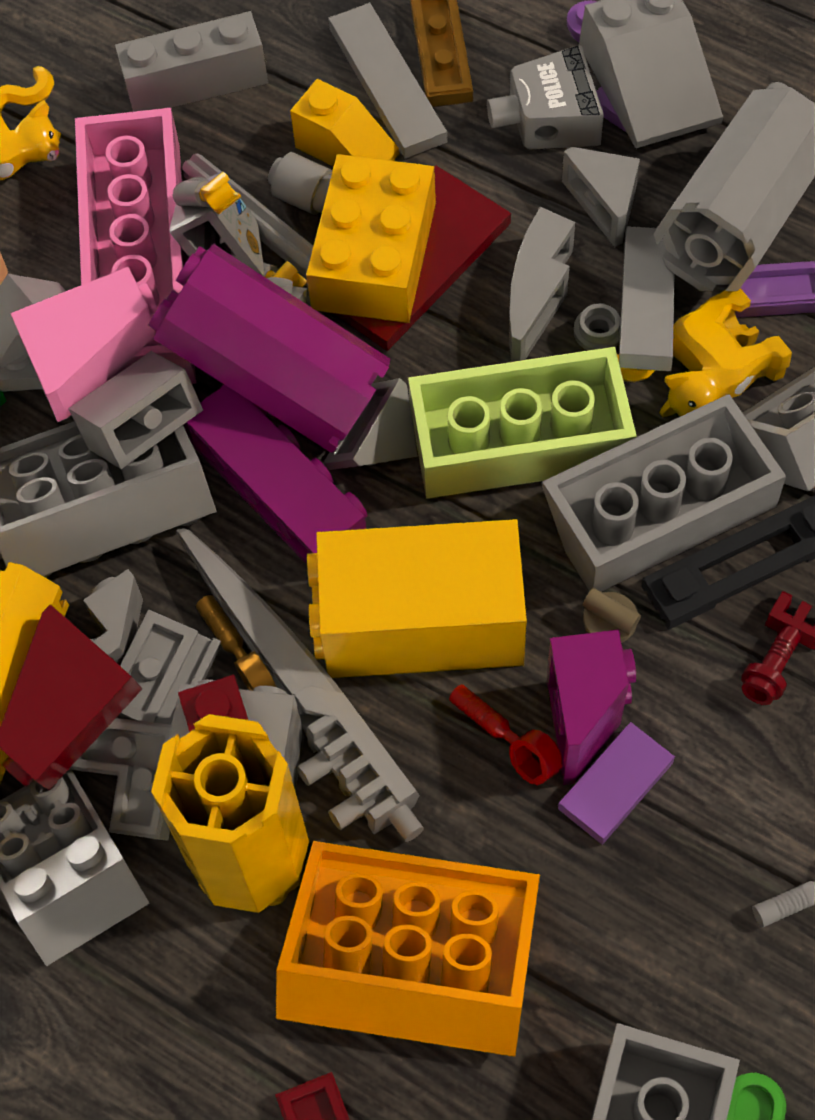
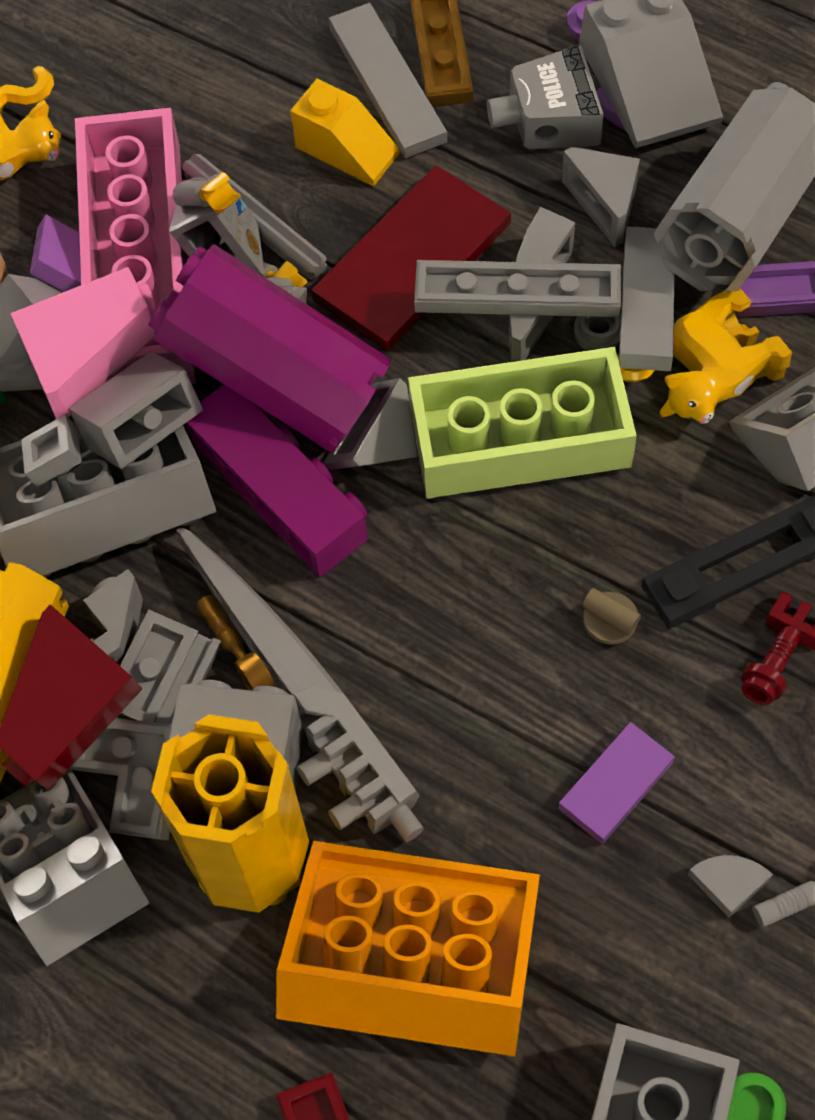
(51, 451): none -> light grey plate
(56, 255): none -> medium lavender tile
(193, 63): light grey brick -> none
(214, 698): dark red plate -> none
(300, 182): light grey brick -> none
(372, 238): yellow brick -> none
(418, 598): yellow brick -> none
(518, 288): none -> light grey tile
(521, 746): red piece -> none
(587, 695): magenta slope -> none
(662, 493): light grey slope -> none
(729, 880): none -> light grey tile

